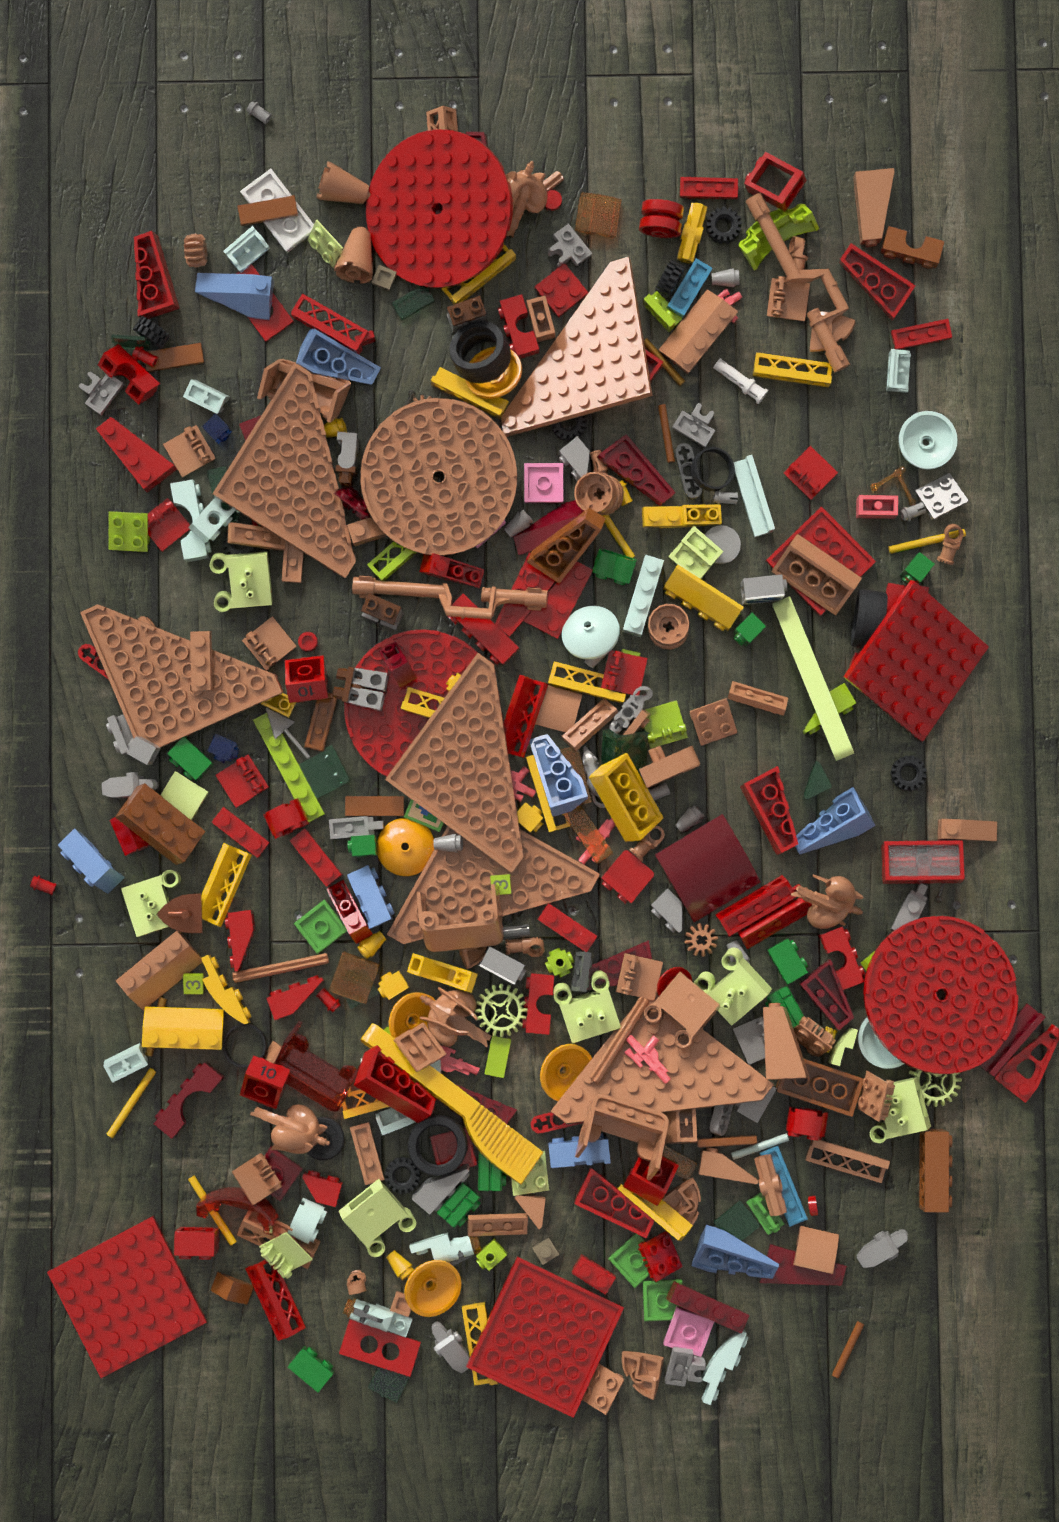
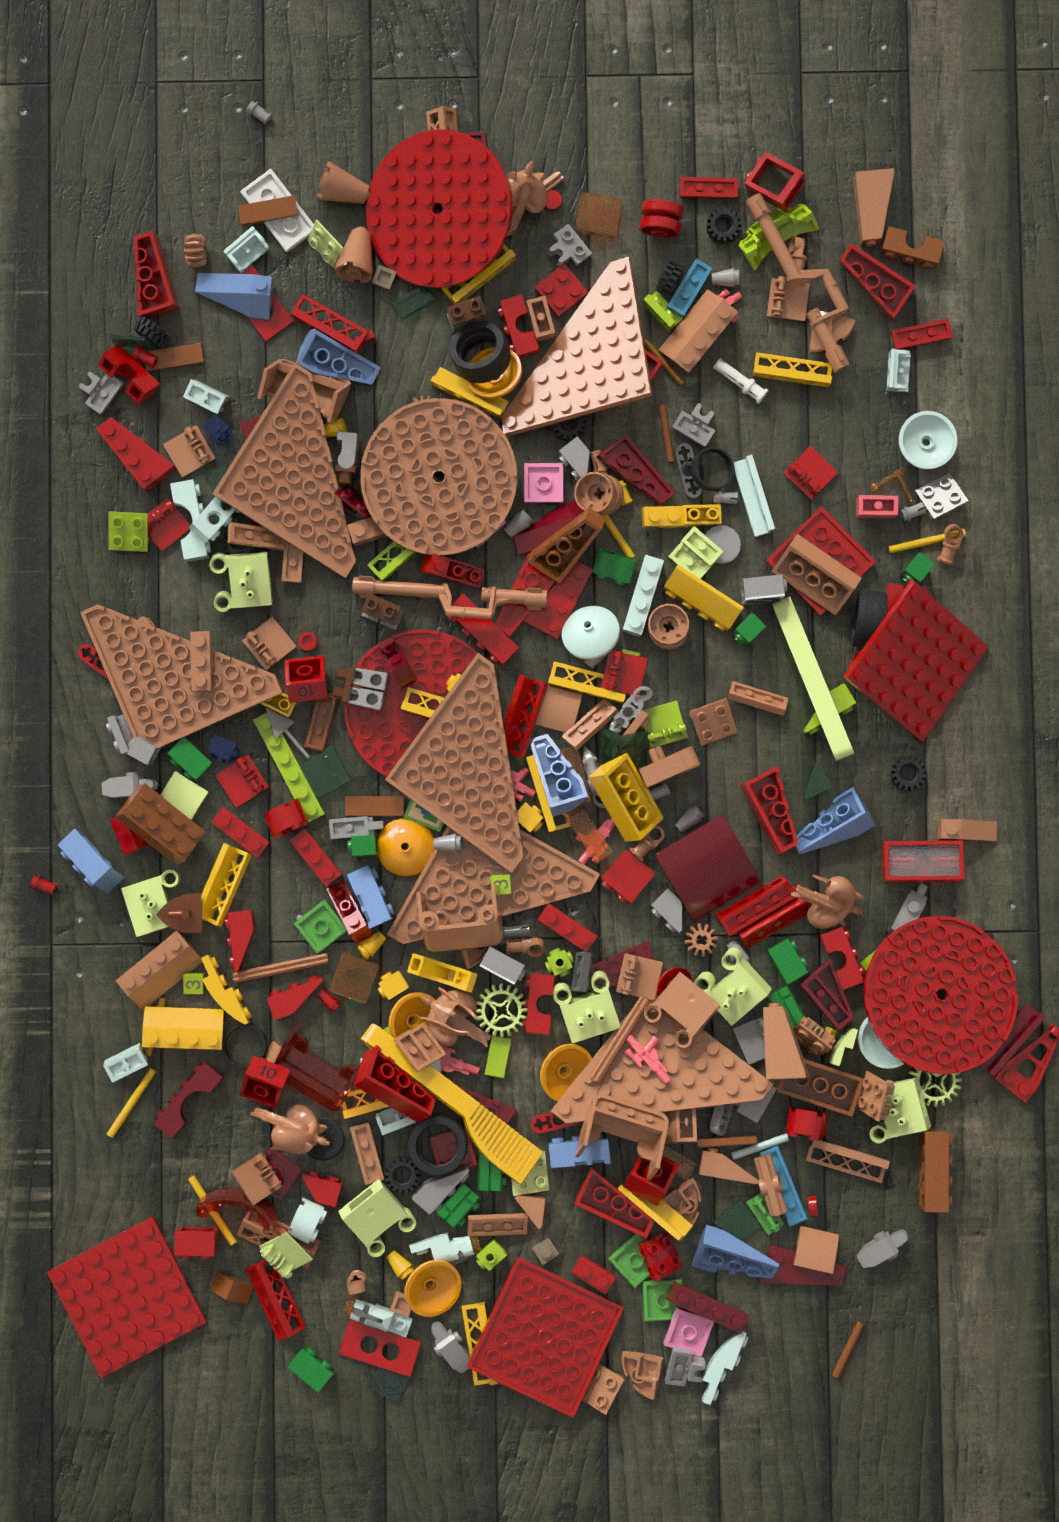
(692, 233): yellow piece -> none

